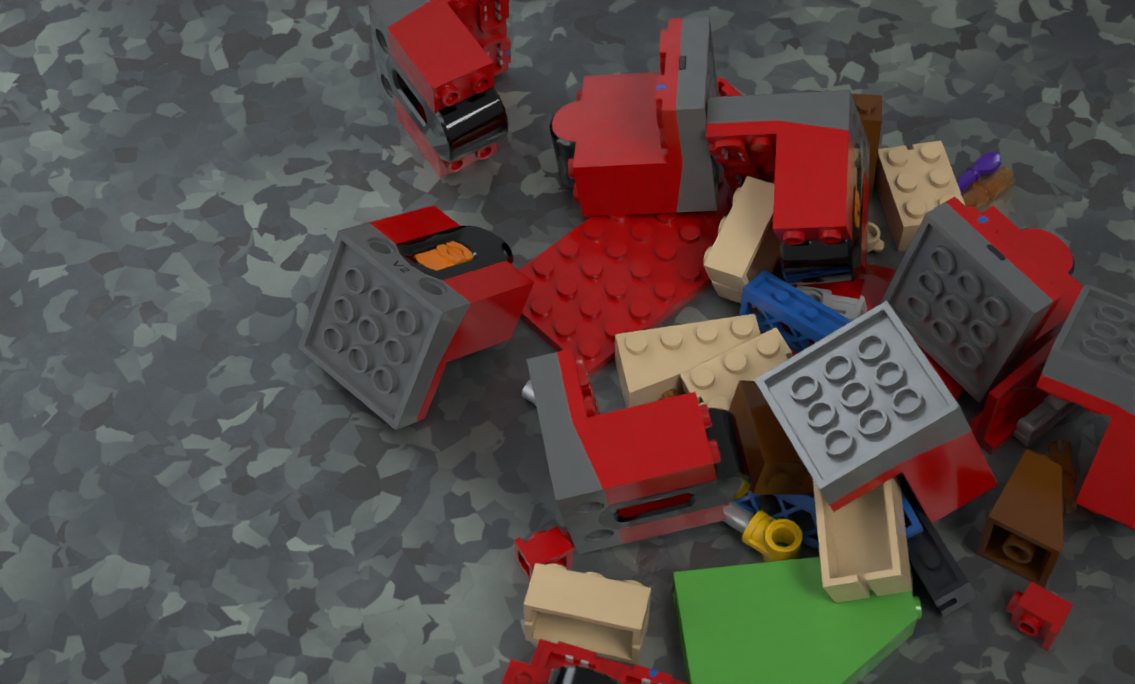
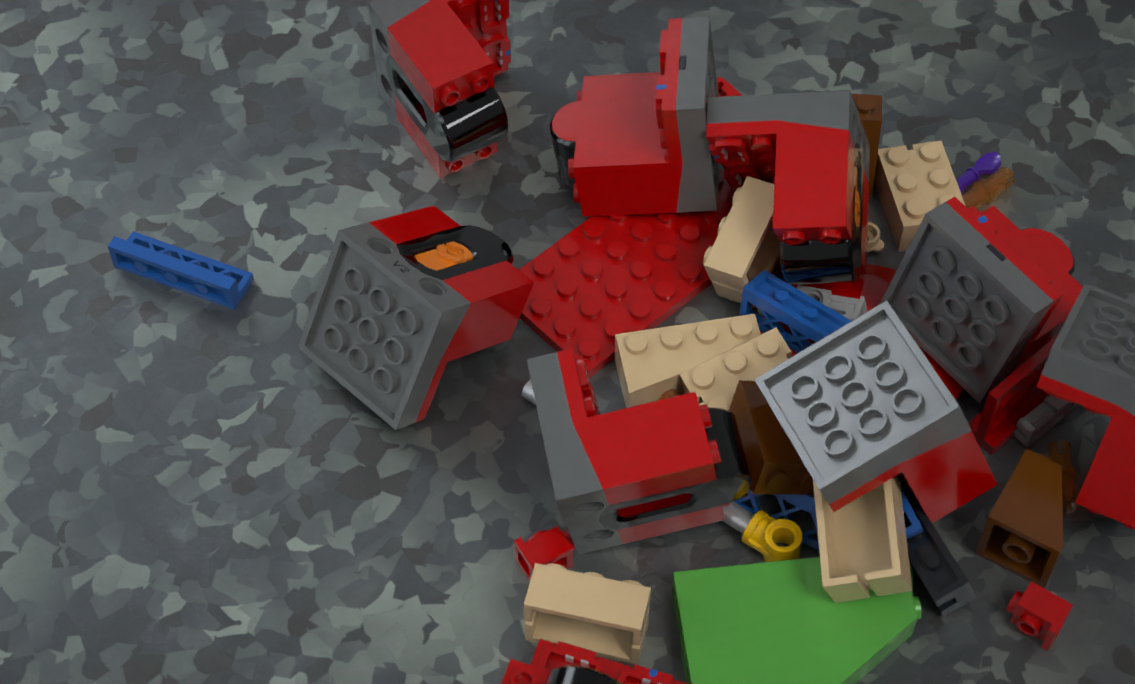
(180, 269): none -> blue fence

